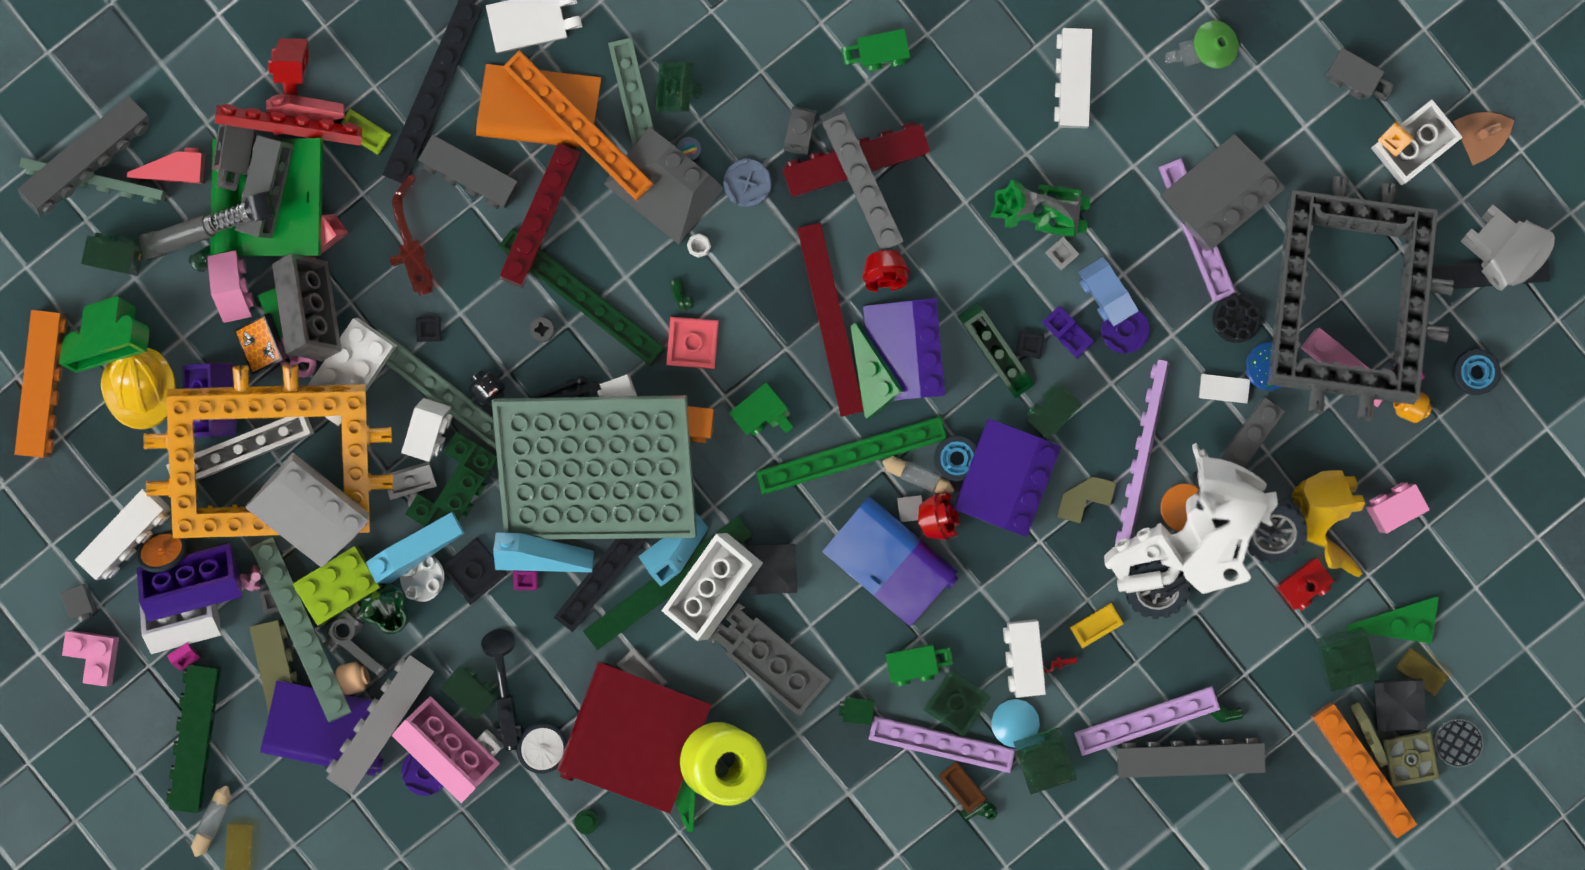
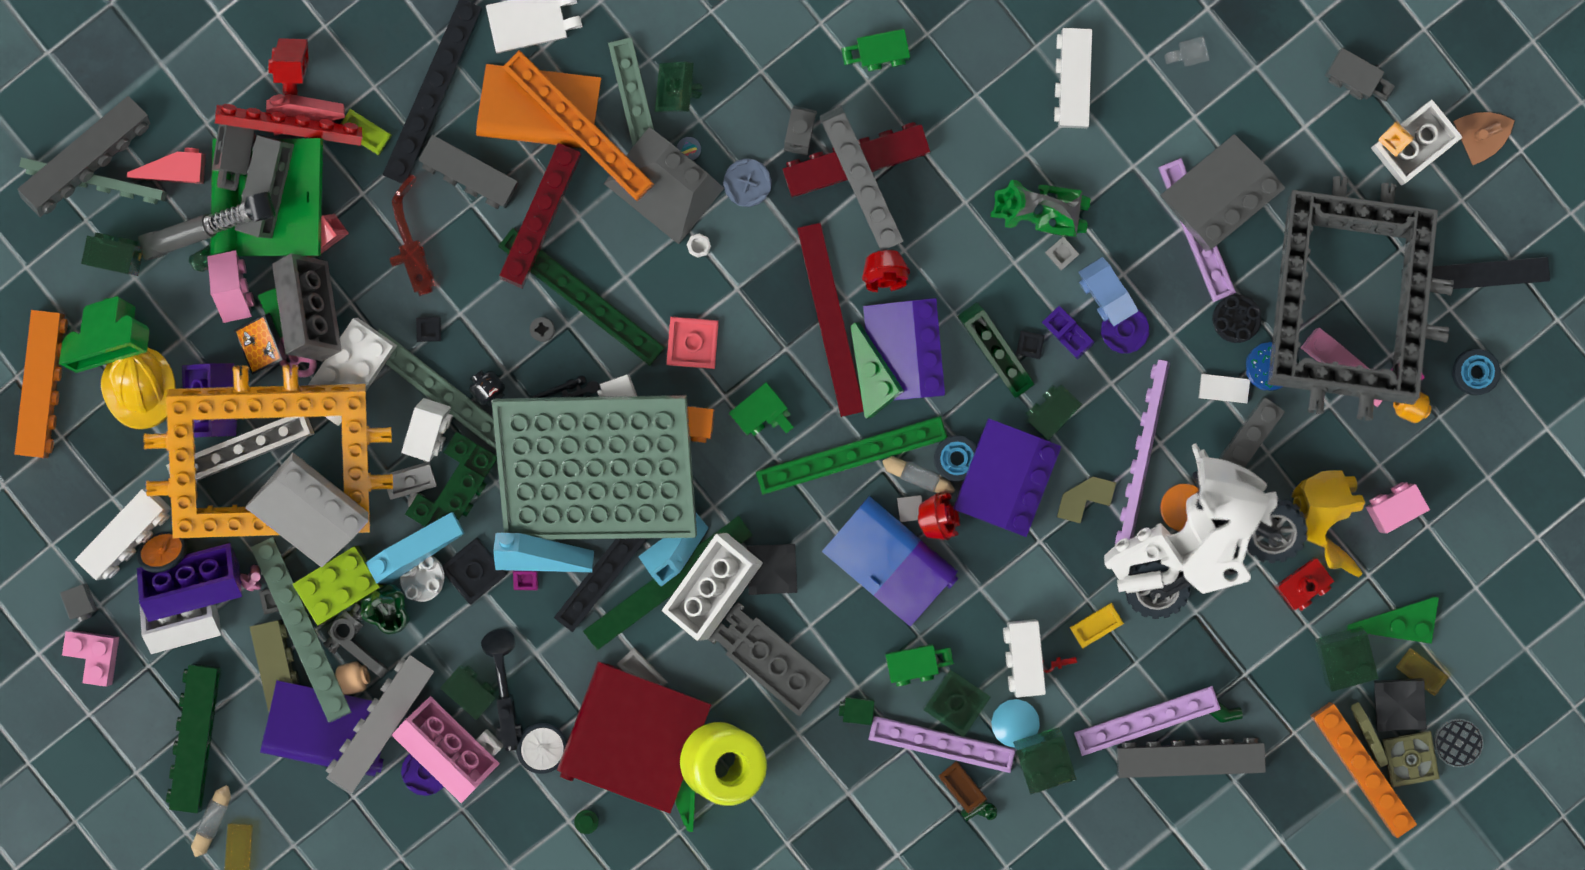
(183, 656): dark pink tile -> none
(679, 296): dark green arm -> none
(1207, 44): bright green dish -> none
(1509, 249): light grey piece -> none

